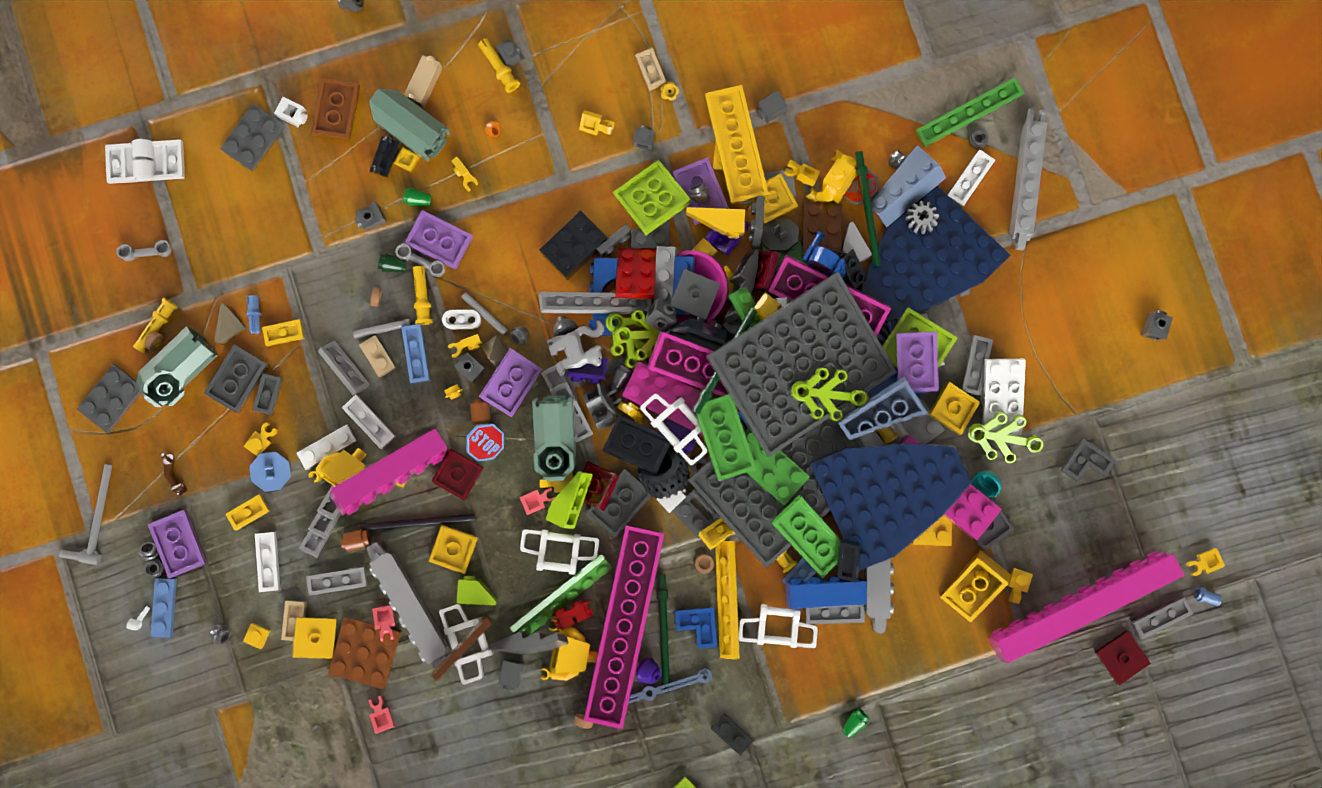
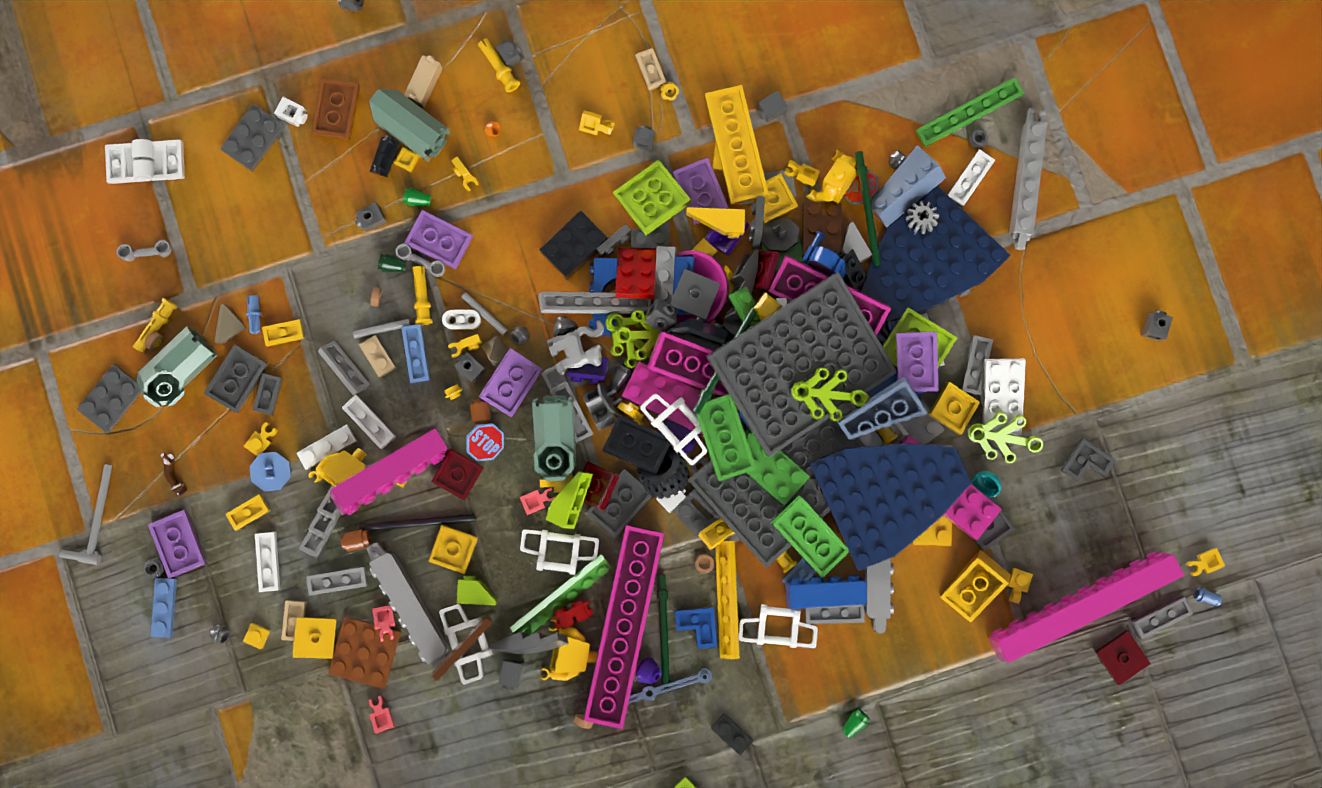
(134, 624): white hand -> none
(148, 551): flat silver plate -> none
(699, 193): flat silver plate -> none
(849, 560): black tile -> none

